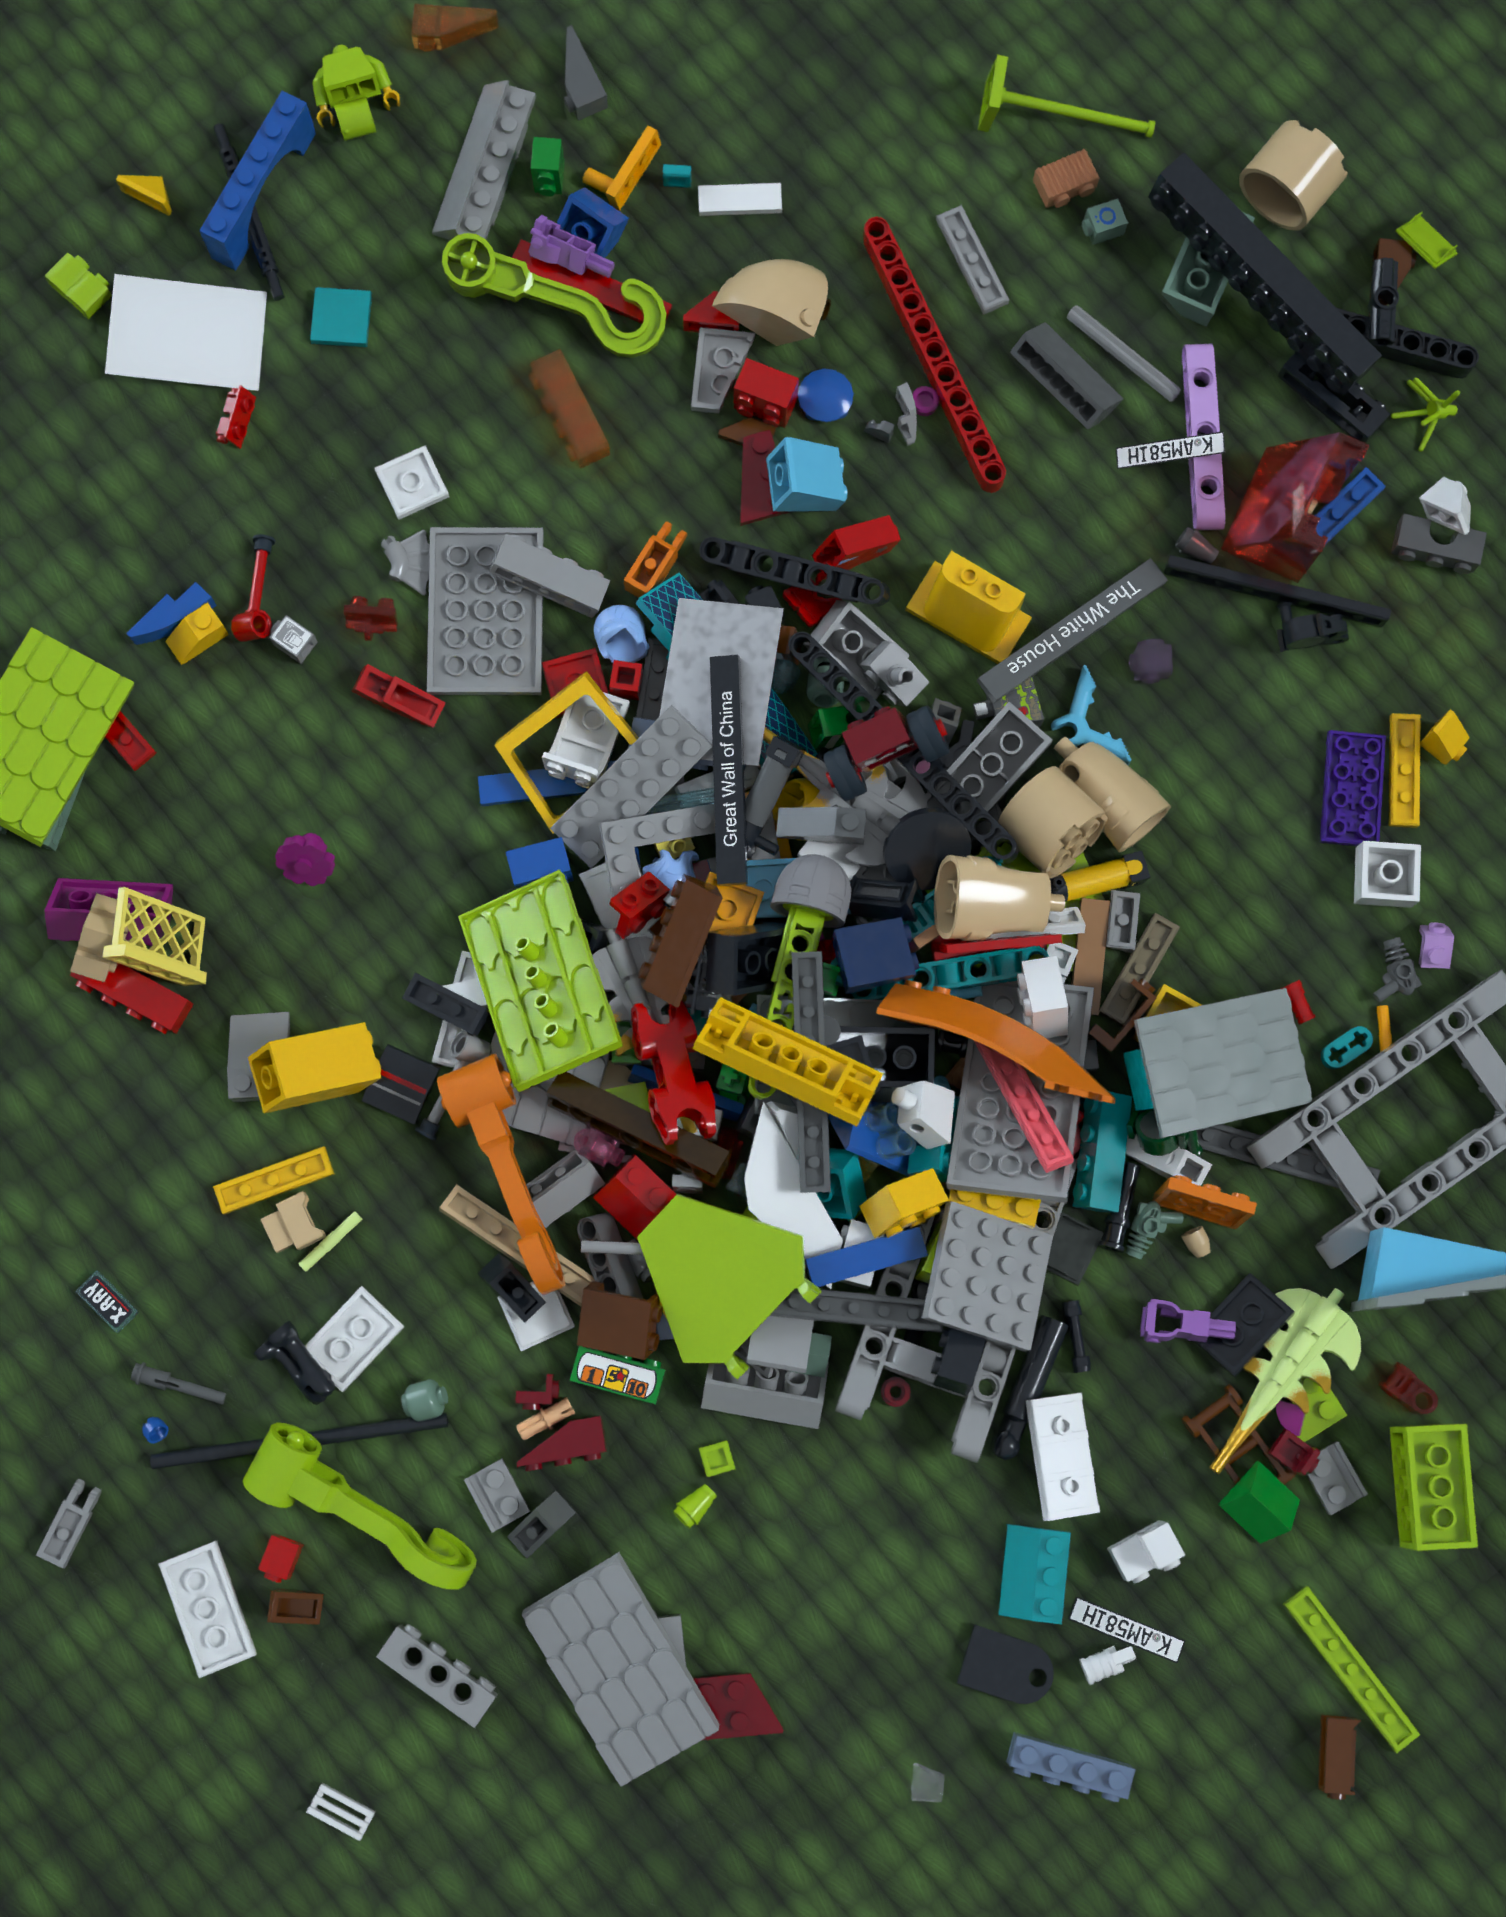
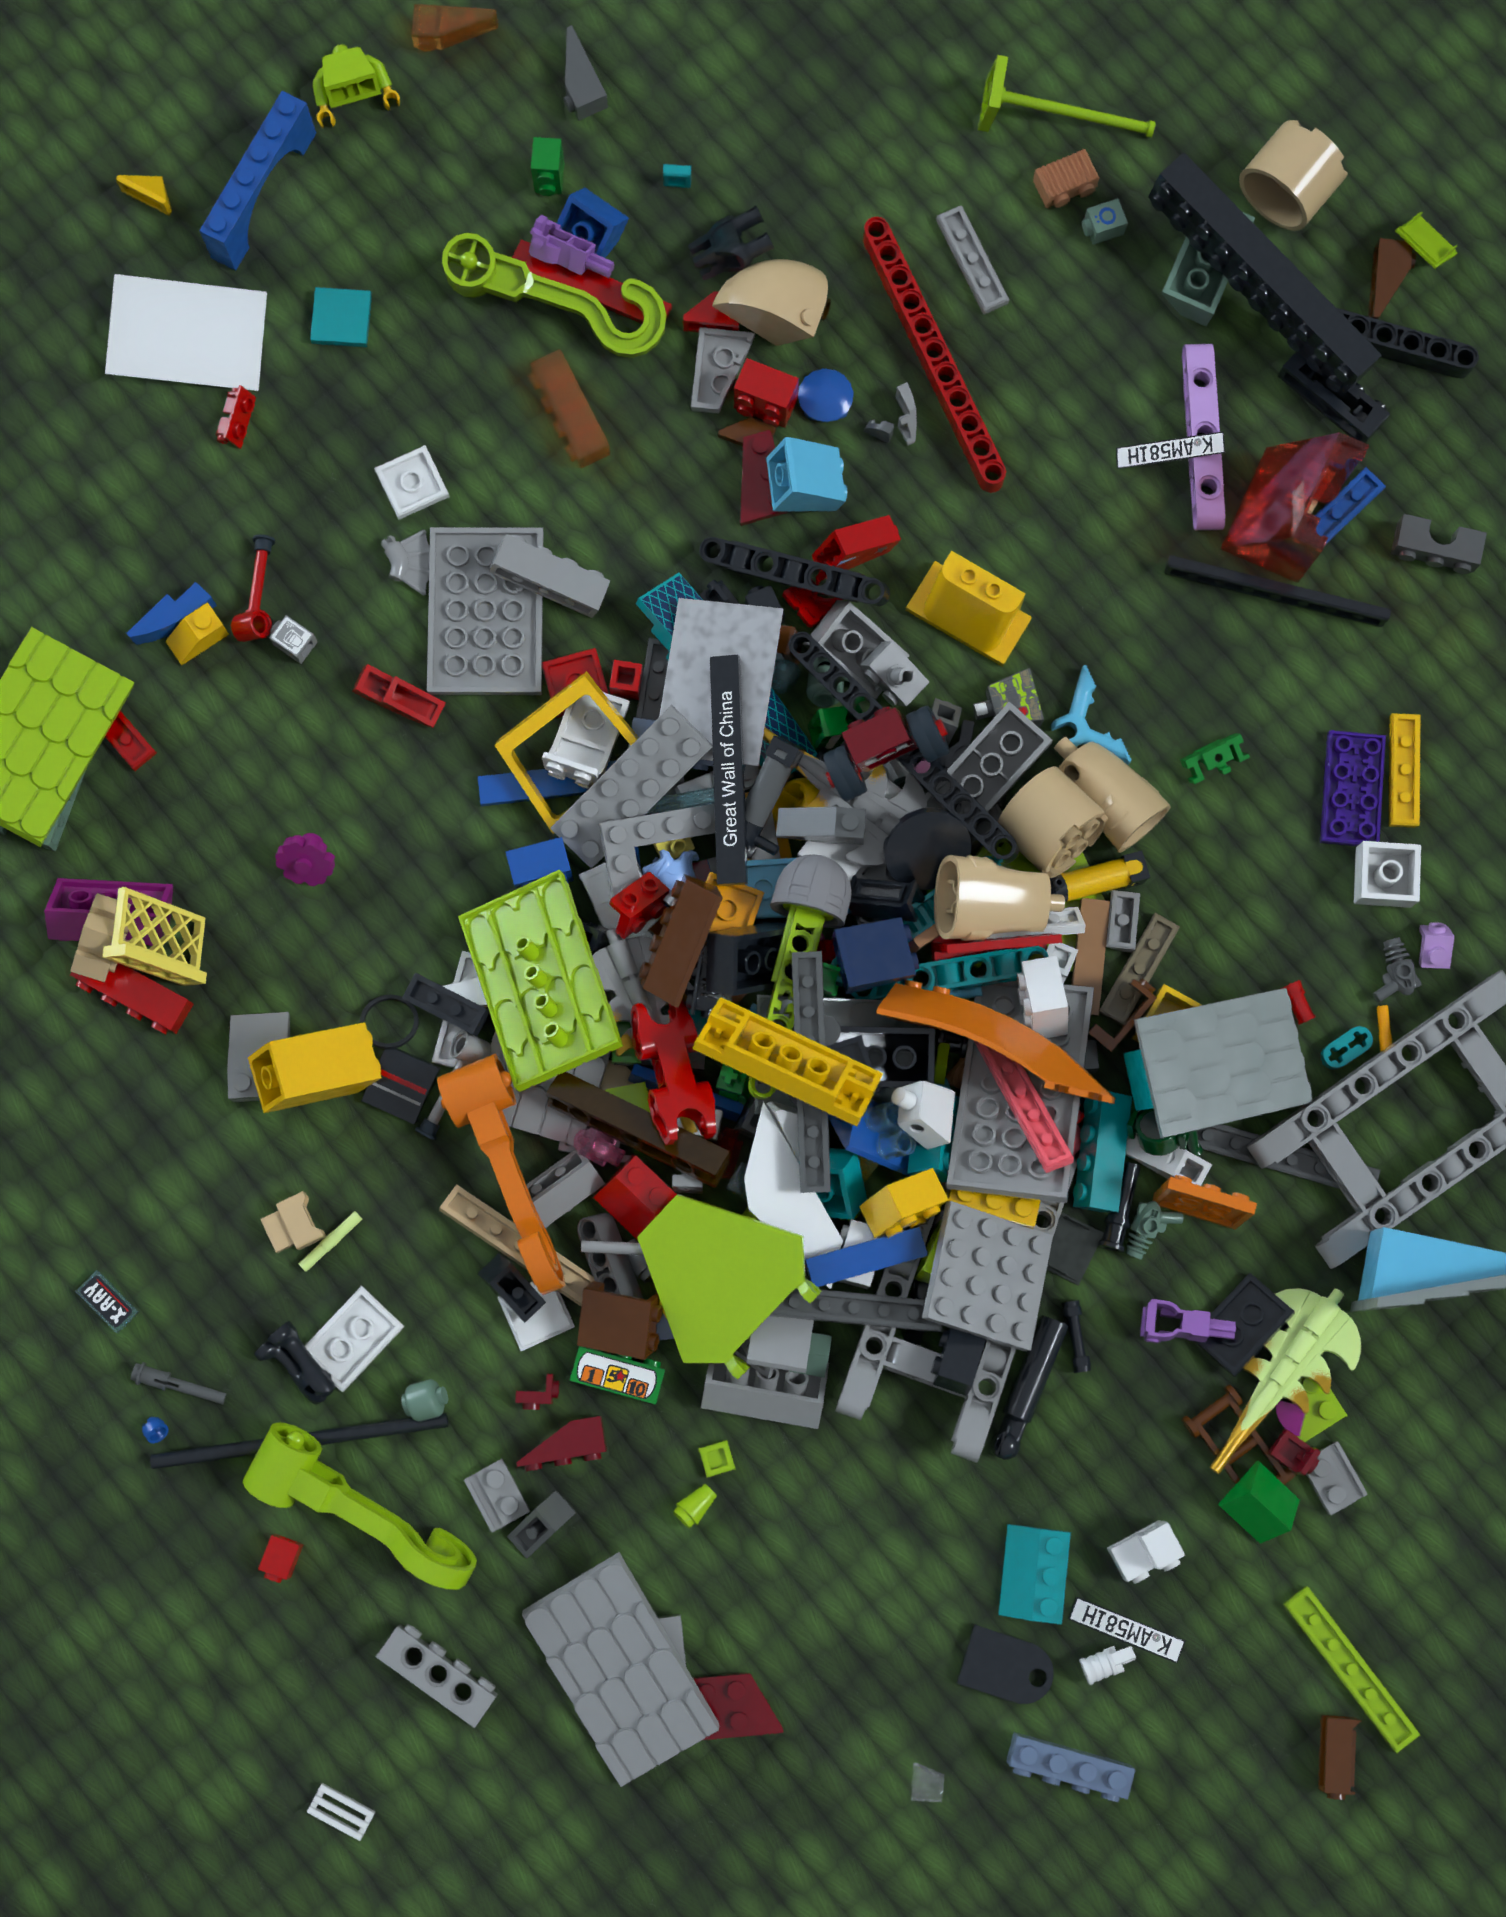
(68, 1526): light grey hinge -> none
(78, 285): lime brick -> none
(207, 1609): white tile -> none
(255, 231): black axle -> none
(273, 1180): yellow tile -> none
(295, 1607): reddish brown slope -> none
(355, 118): lime piece -> none
(371, 619): clear red hips -> none
(397, 998): none -> black piece
(485, 161): light grey slope -> none
(545, 1419): light nougat axle -> none
(621, 634): light blue hair -> none
(622, 185): light orange piece -> none
(654, 562): orange hinge -> none
(724, 245): none -> black connector
(740, 199): white tile -> none
(905, 1391): dark red plate -> none
(925, 400): magenta tile -> none
(941, 1063): none -> lime tile
(1062, 1456): white container -> none
(1066, 375): dark grey brick -> none
(1071, 630): dark grey tile -> none
(1123, 353): light grey axle -> none
(1151, 661): clear purple brick -> none
(1196, 545): dark grey cone -> none
(1197, 1241): tan hose -> none
(1226, 747): none -> green piece
(1309, 630): black piece -> none
(1383, 287): black piece -> none
(1407, 1390): clear red piece -> none
(1433, 1487): lime brick -> none
(1435, 409): lime plant -> none
(1446, 739): yellow slope -> none
(1448, 505): white slope -> none

